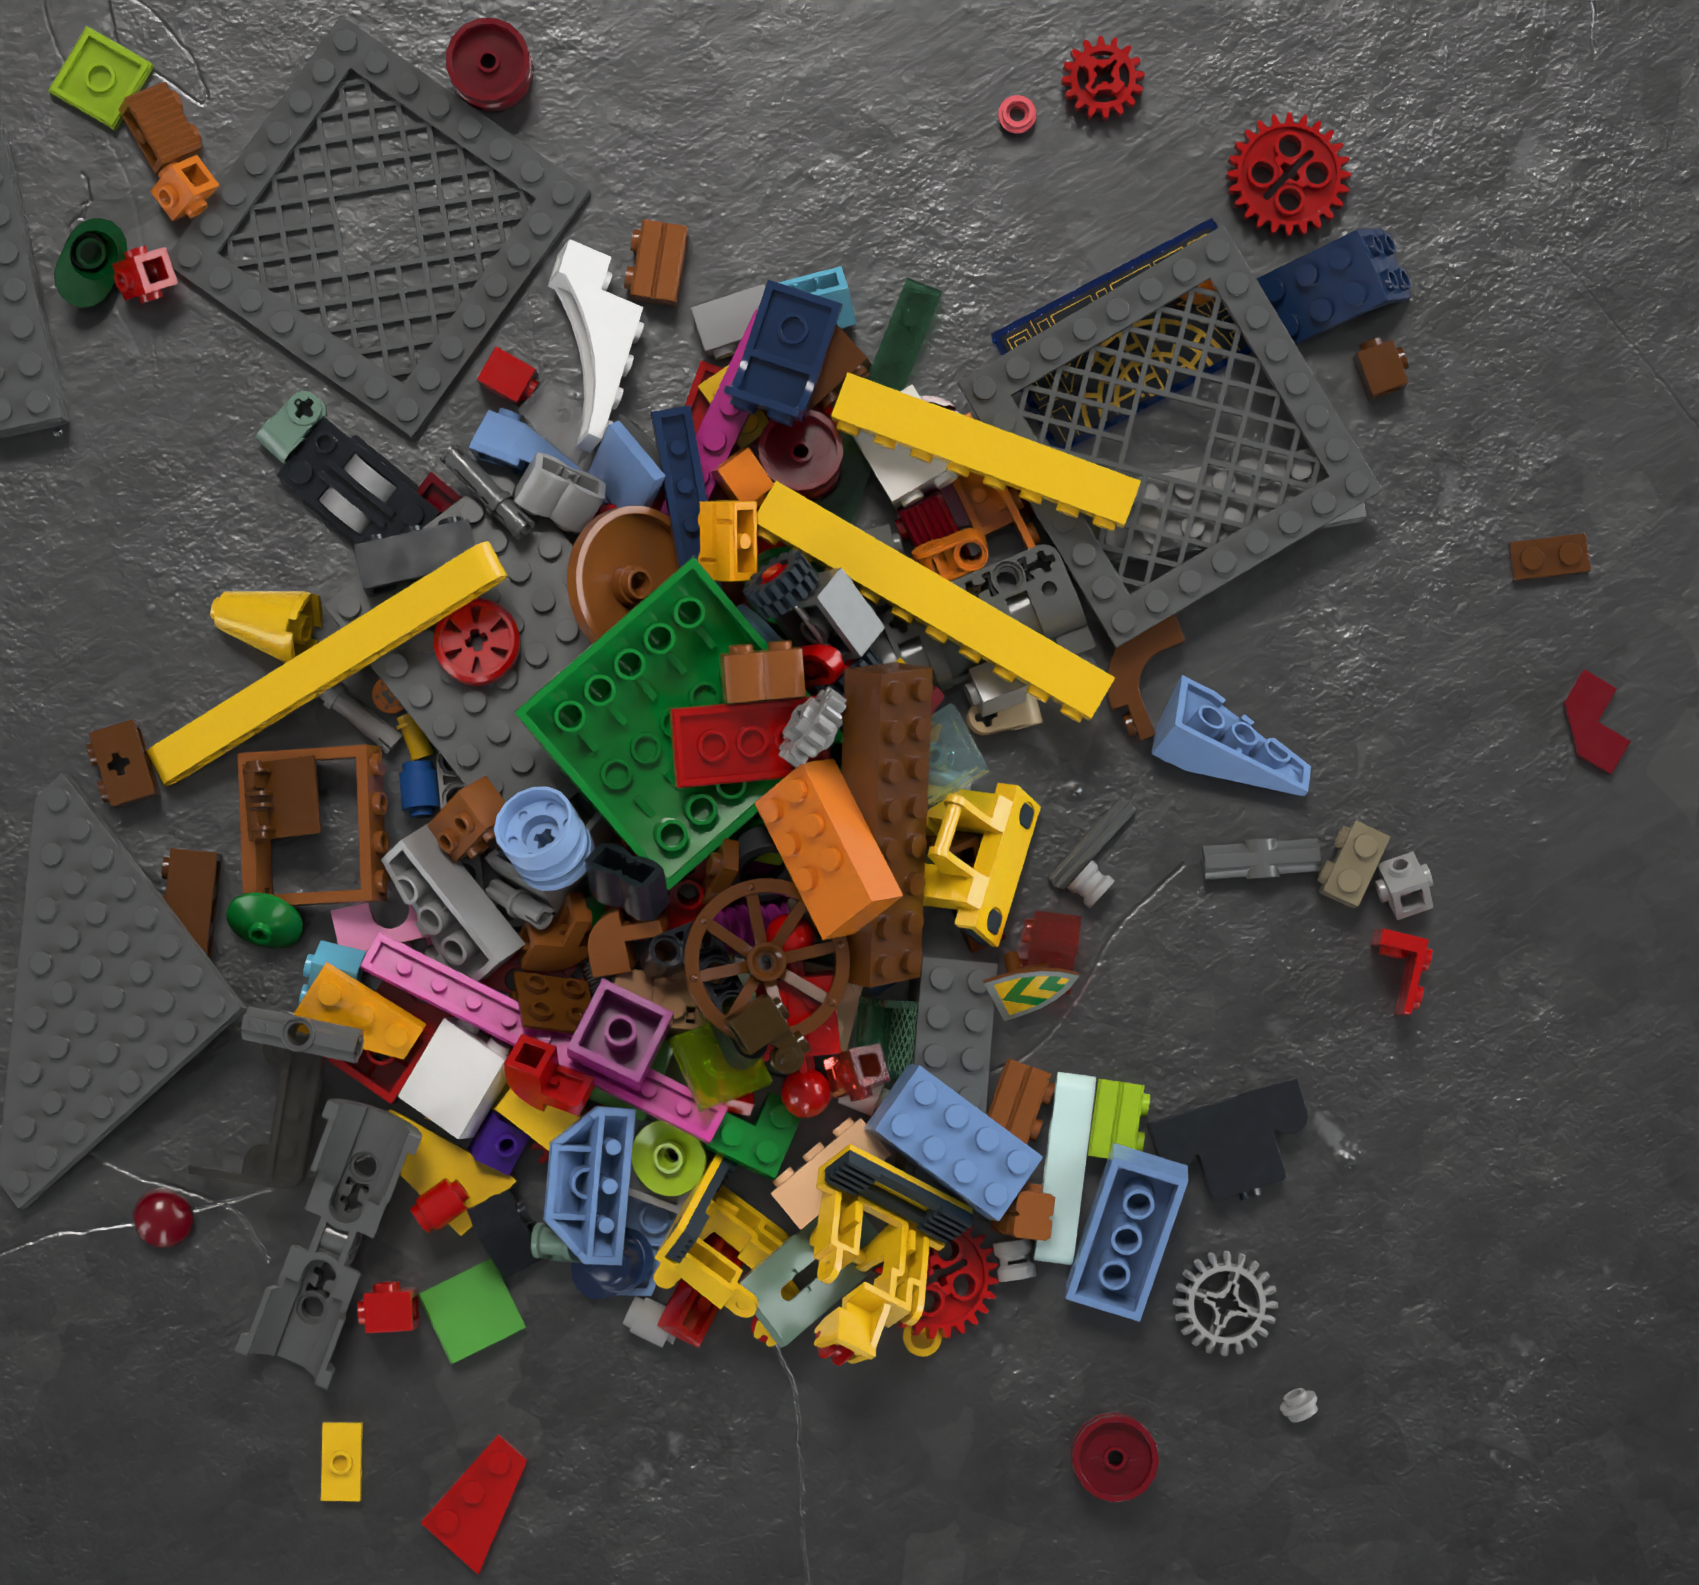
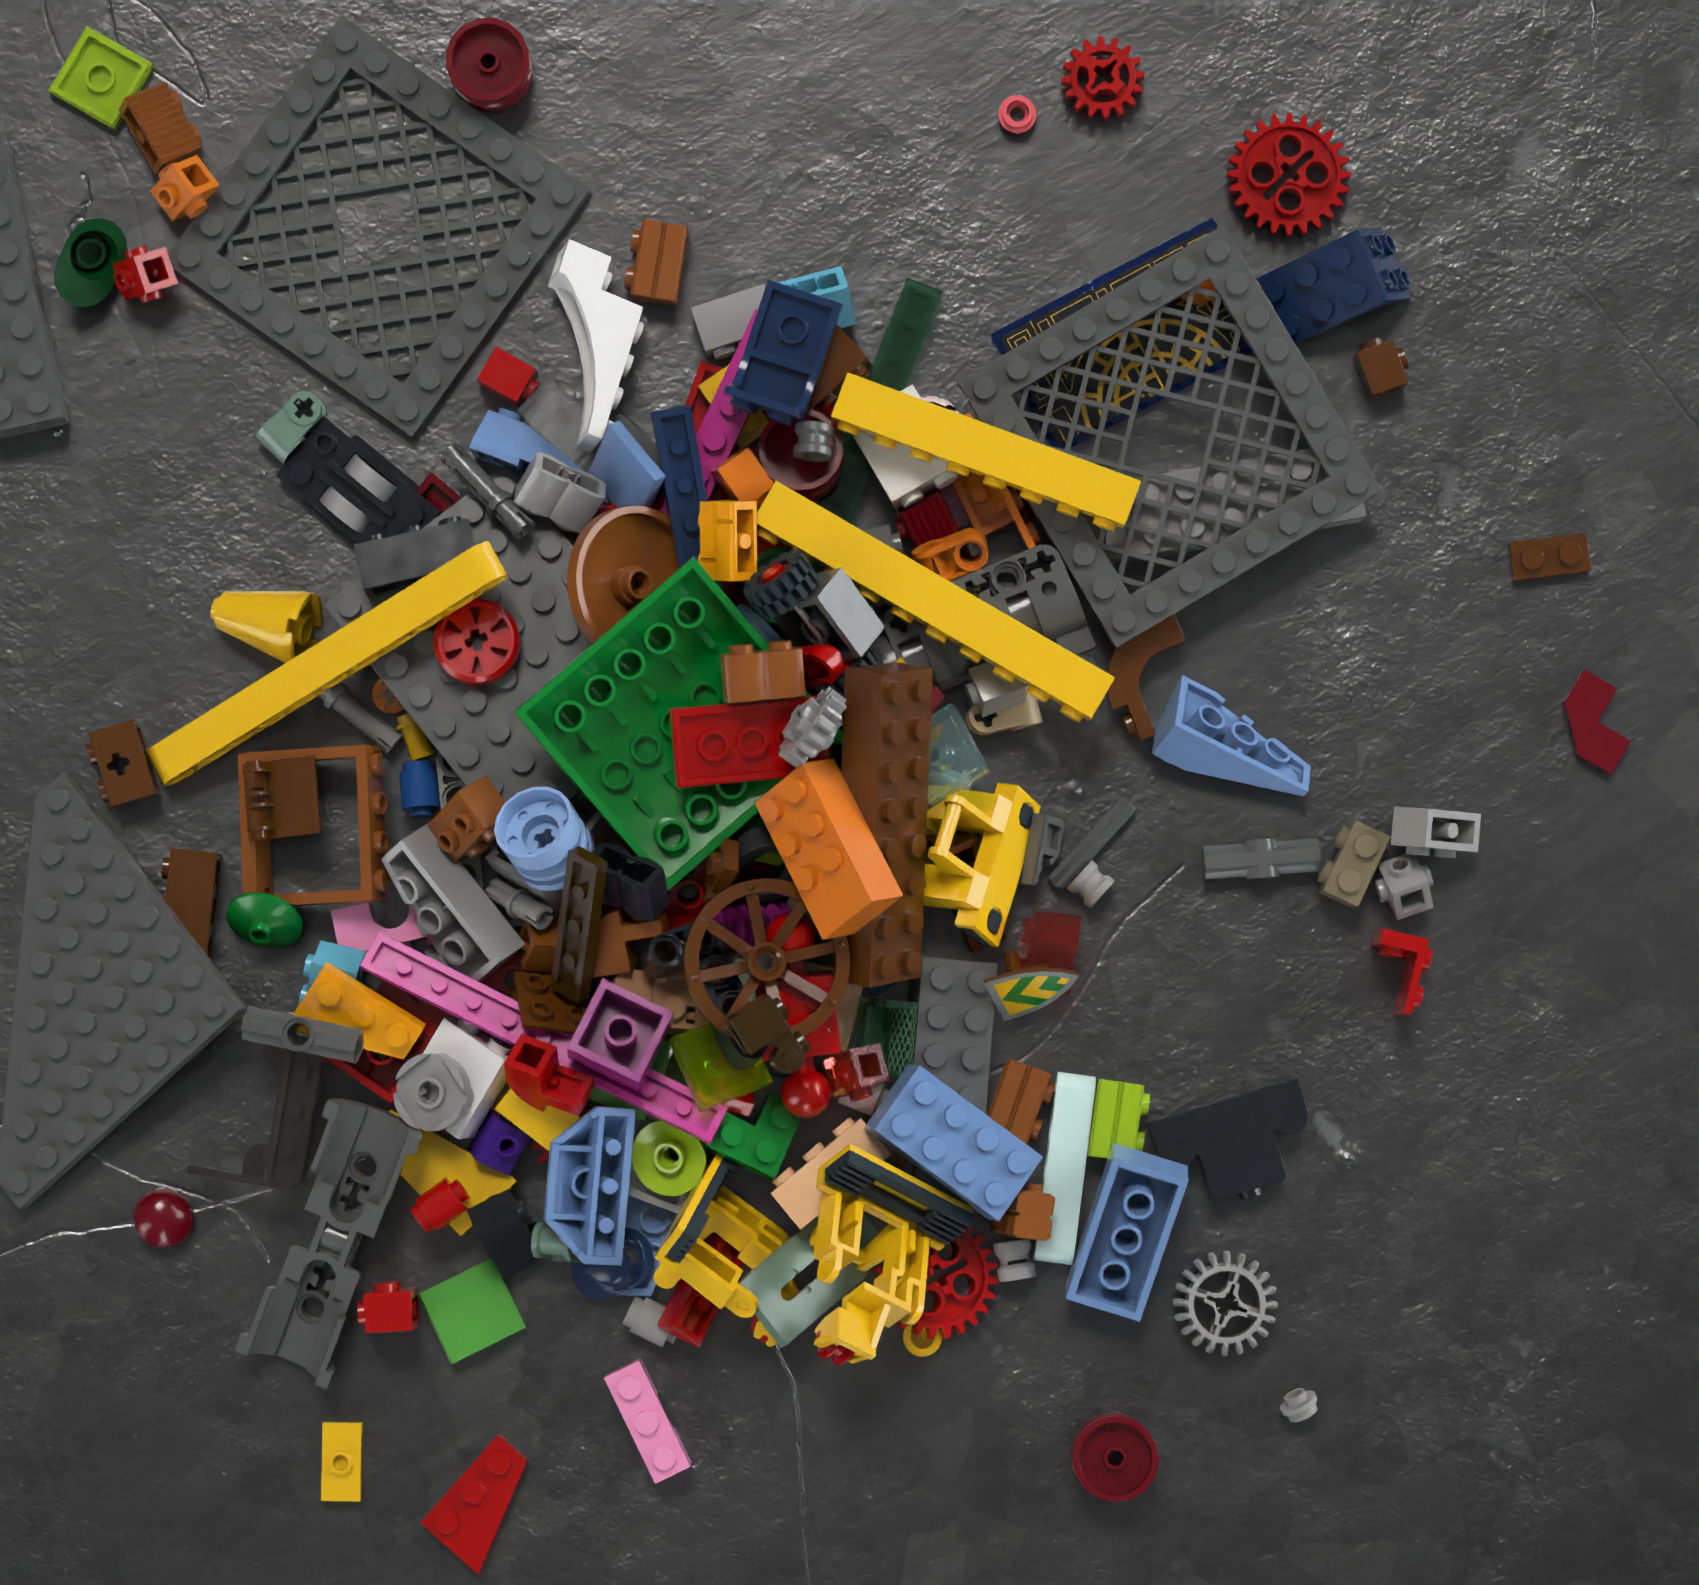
(453, 1098): none -> light grey plate
(578, 924): none -> dark brown plate
(647, 1420): none -> bright pink arch
(813, 441): none -> dark grey wheel
(1042, 846): none -> dark grey tile
(1436, 830): none -> light grey brick

